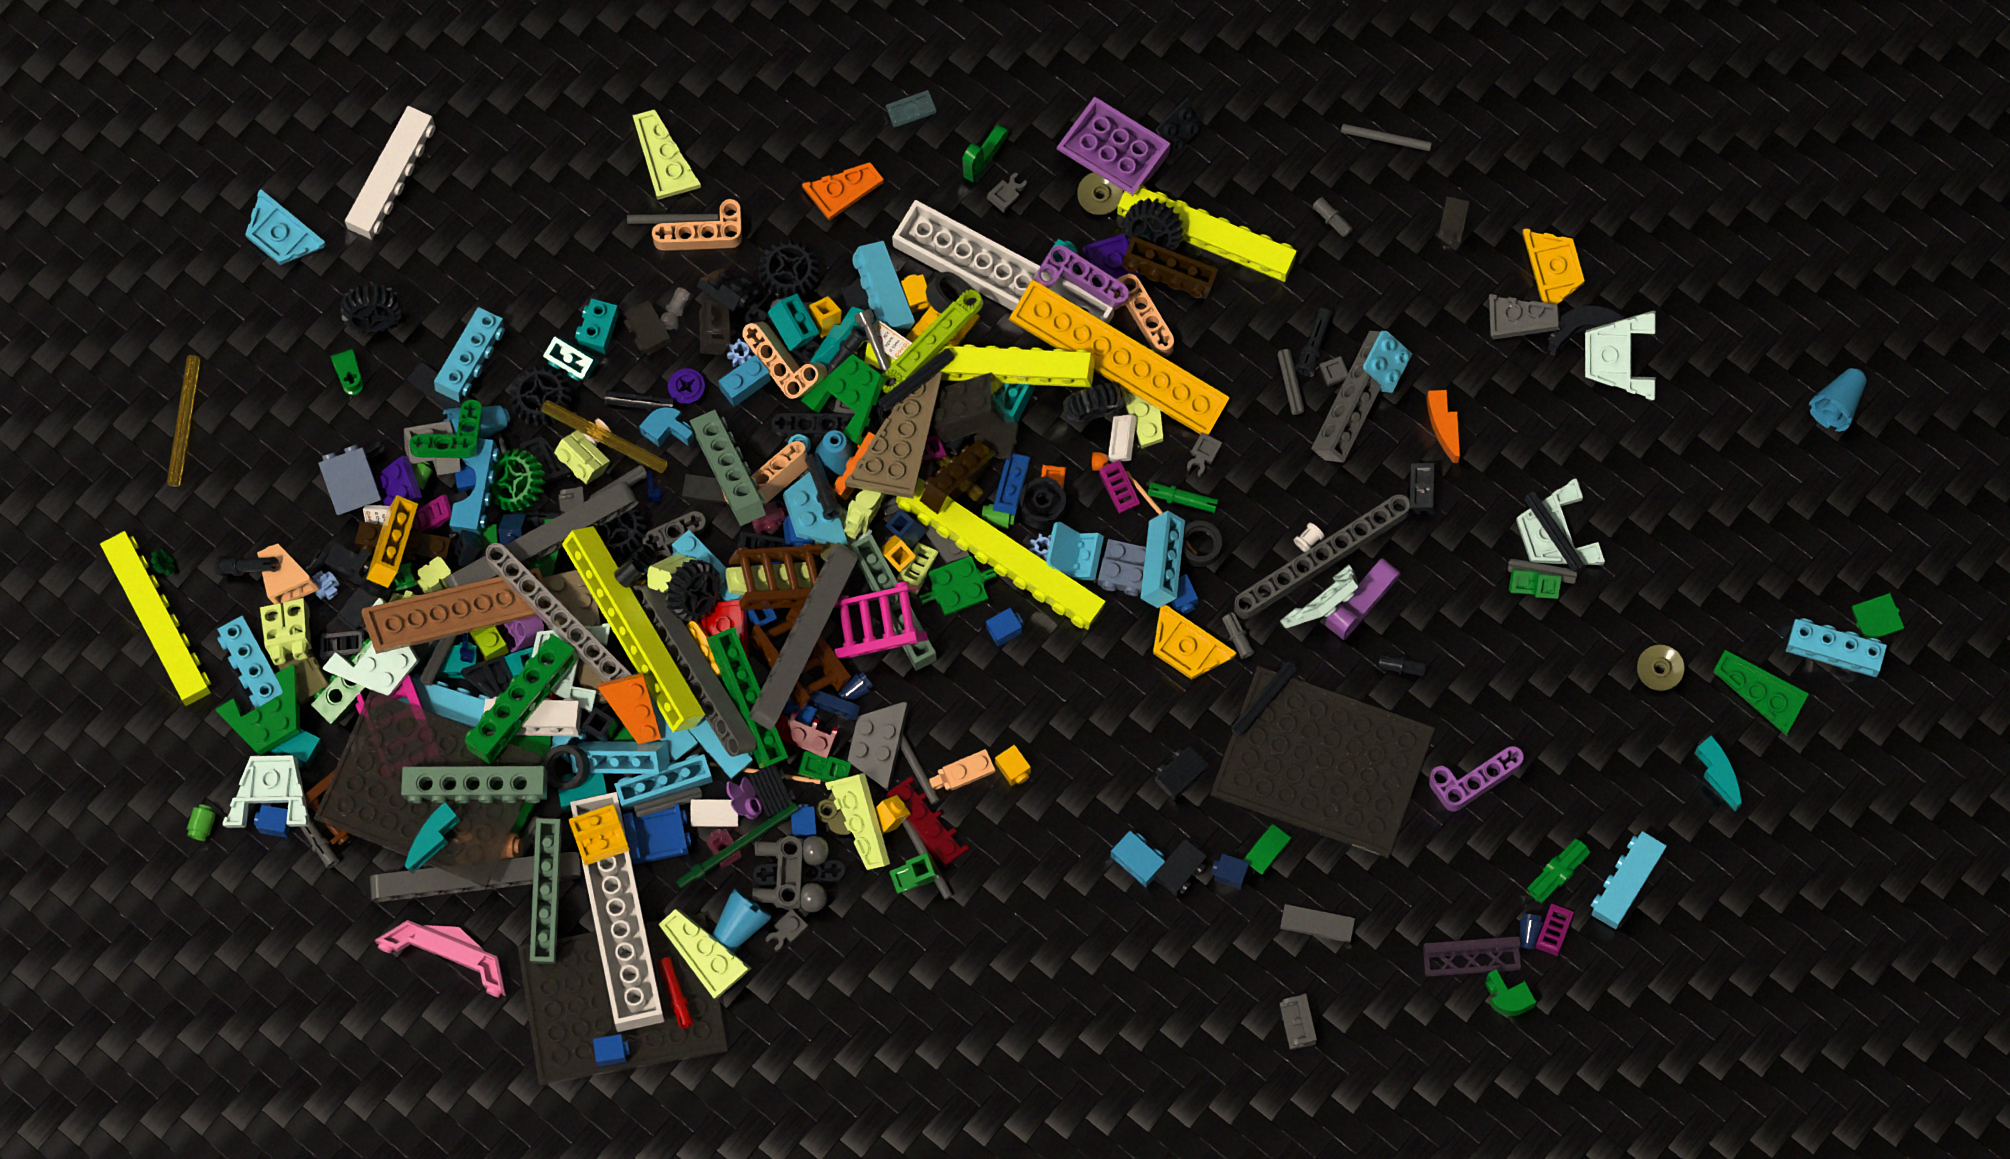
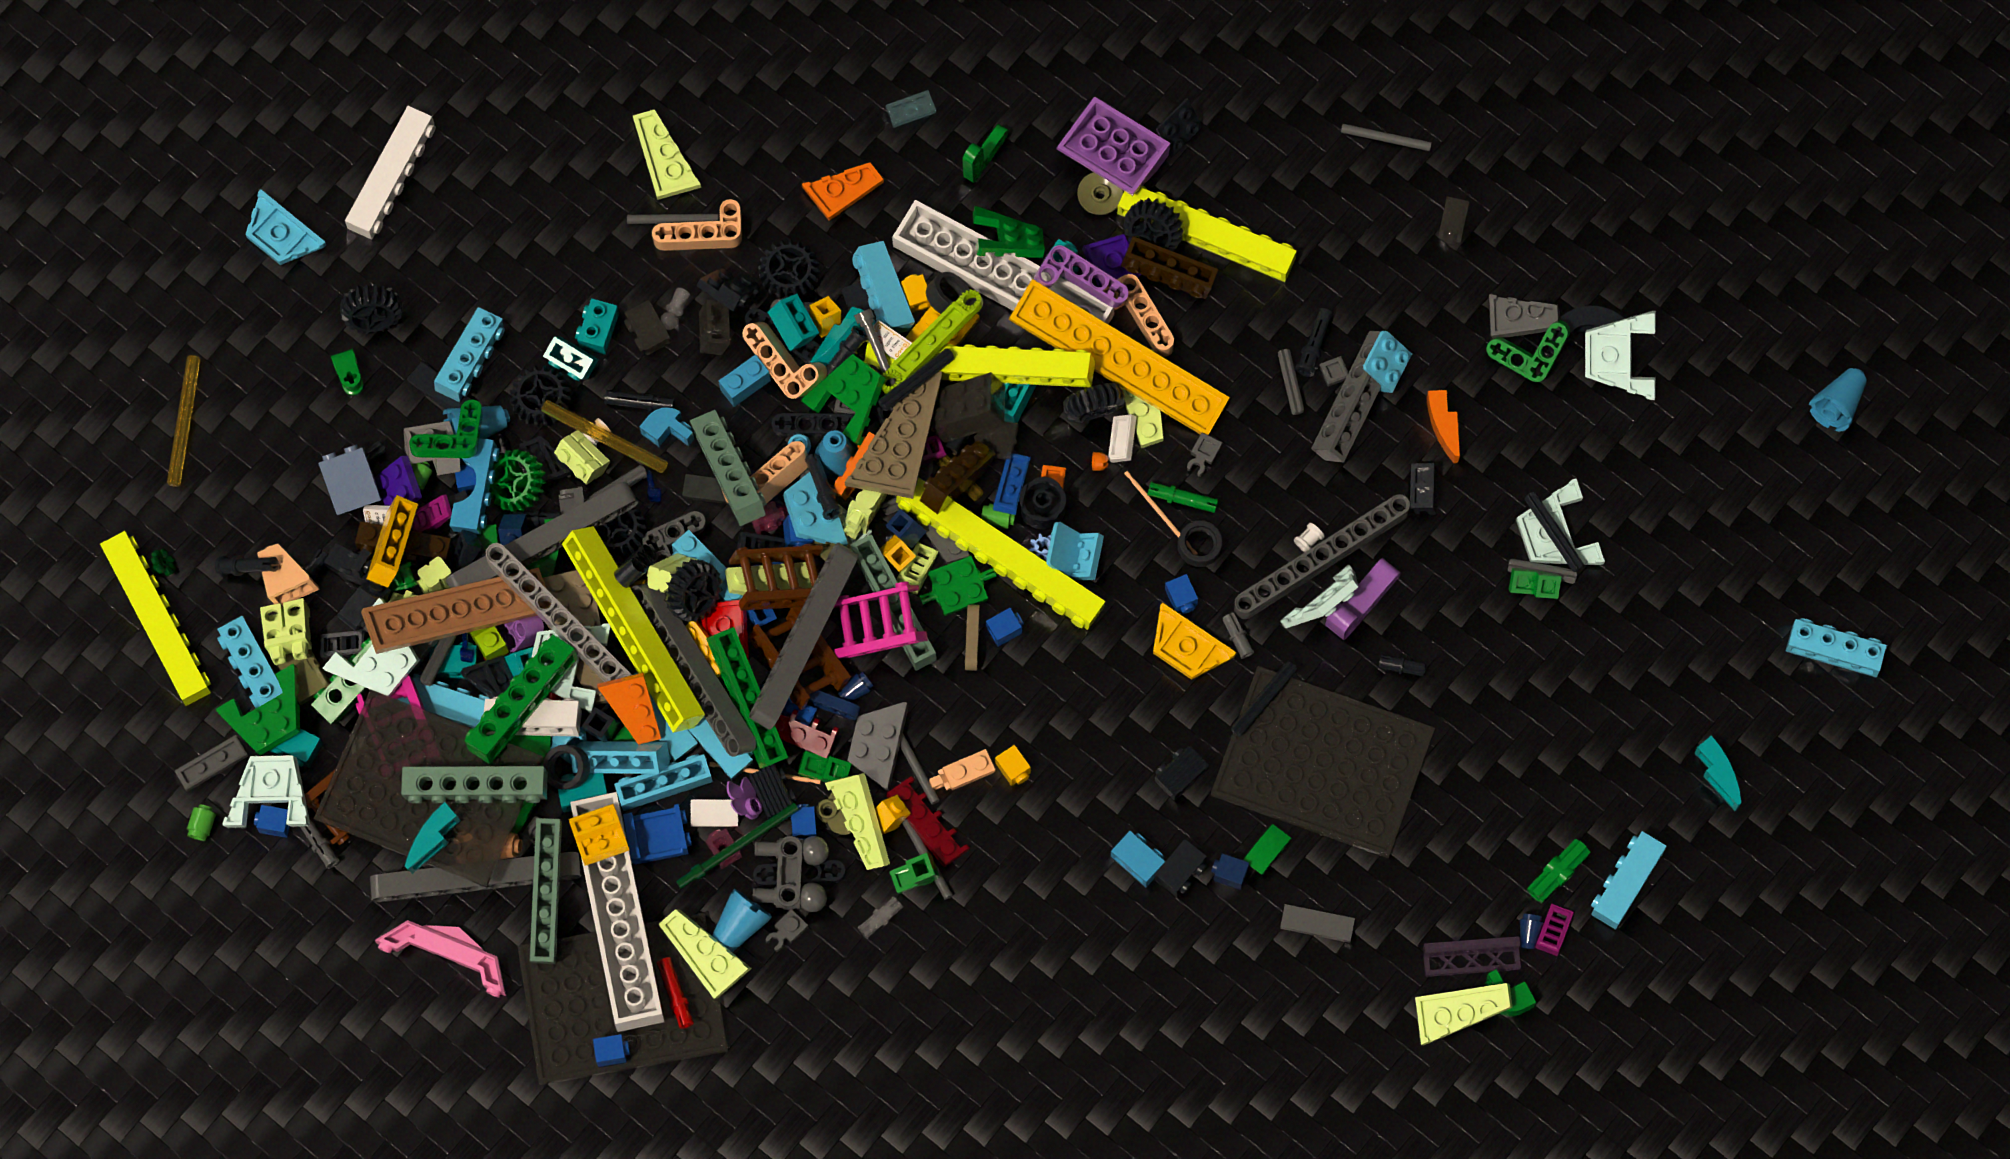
(211, 763): none -> dark grey tile
(327, 585): light blue gear -> none
(667, 801): dark grey axle -> none
(686, 376): dark purple gear -> none
(736, 348): light blue gear -> none
(880, 917): none -> clear pin
(972, 637): none -> dark tan beam
(1006, 194): dark grey plate -> none
(1013, 236): none -> green wing
(1112, 468): magenta slope -> none
(1122, 567): sand blue plate -> none
(1162, 559): medium azure brick -> none
(1298, 1022): dark grey hinge -> none
(1332, 217): dark grey axle -> none
(1456, 1010): none -> yellowish green wing
(1478, 775): medium lavender beam -> none
(1531, 360): none -> green beam
(1553, 265): yellow wing -> none
(1663, 657): olive dish -> none
(1765, 692): green wing -> none
(1878, 617): green piece -> none

